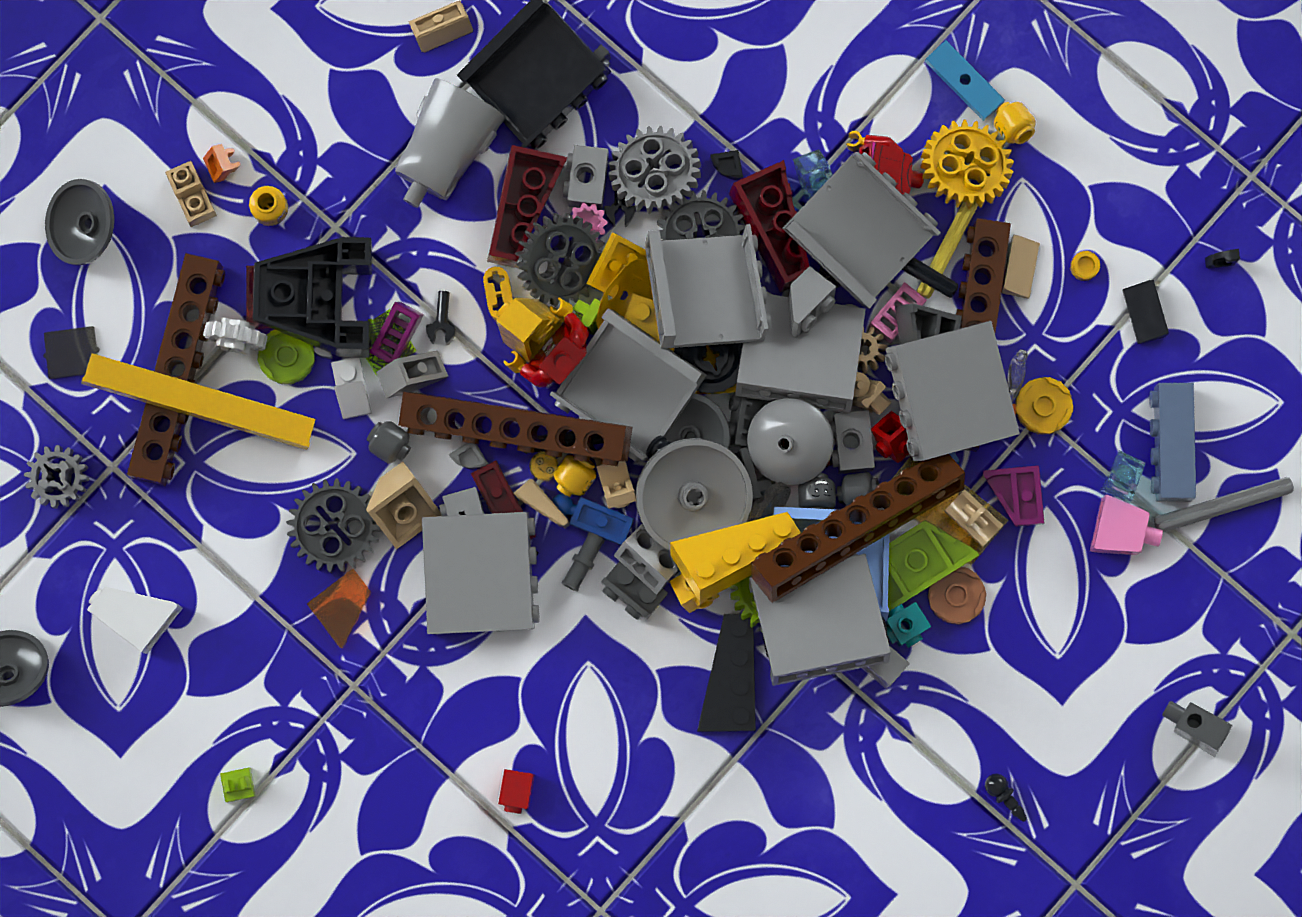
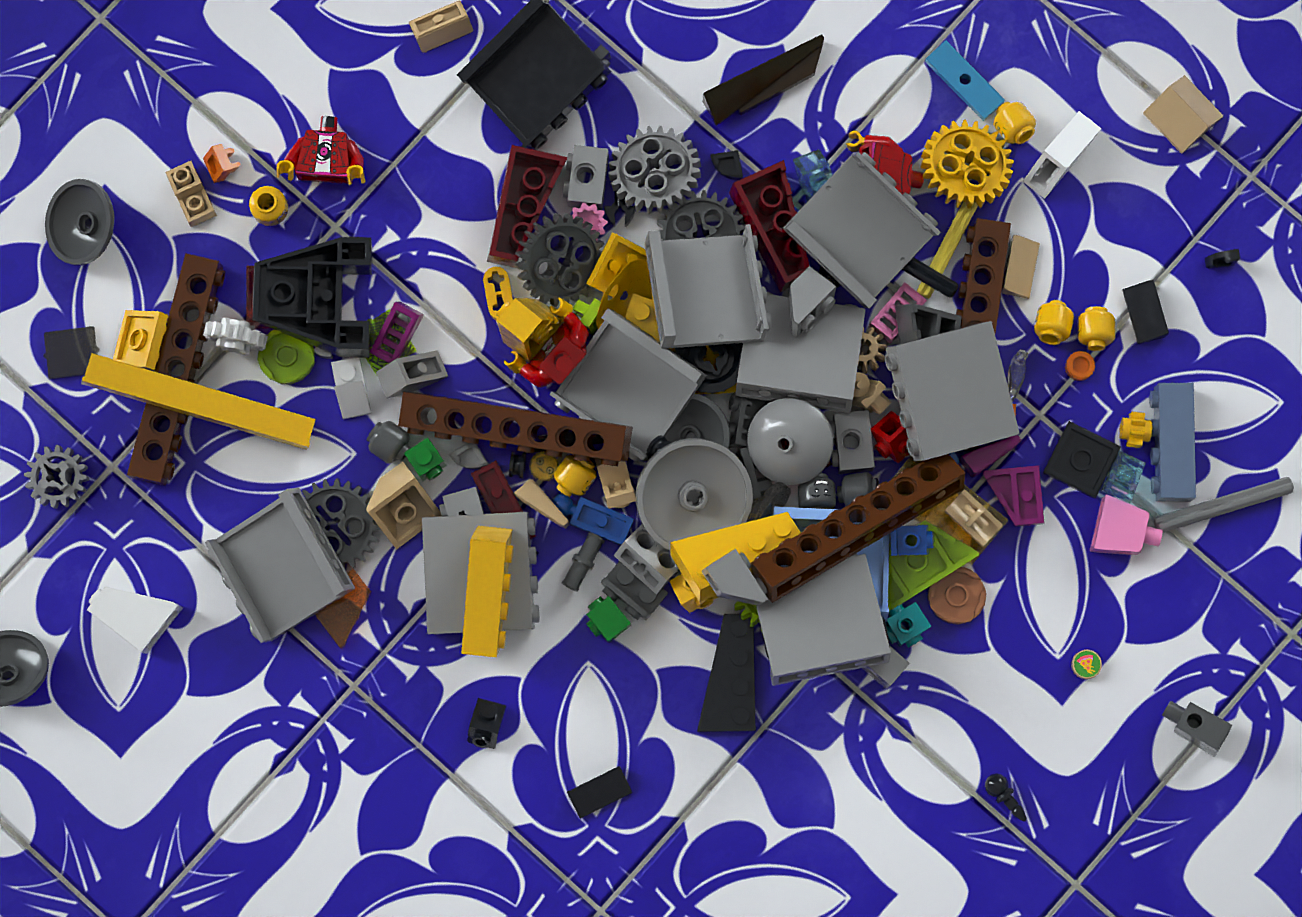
(141, 338): none -> yellow plate
(237, 784): lime tile -> none
(280, 566): none -> light grey panel
(324, 156): none -> torso
(425, 460): none -> green brick
(441, 319): black bar -> none
(446, 140): light grey torso -> none
(486, 591): none -> yellow wedge
(486, 723): none -> black bracket
(516, 790): red brick -> none
(517, 464): none -> black bush
(599, 792): none -> black slope
(606, 619): none -> green brick
(734, 581): none -> light grey slope
(763, 81): none -> dark brown wedge
(899, 545): none -> blue brick
(982, 458): none -> magenta slope
(1044, 405): yellow tile -> none
(1053, 322): none -> yellow head
(1061, 154): none -> white slope
(1080, 366): none -> orange tile
(1081, 459): none -> black tile
(1085, 265): yellow tile -> none
(1086, 664): none -> tile
(1096, 328): none -> yellow head
(1135, 429): none -> yellow gear
(1182, 114): none -> tan slope

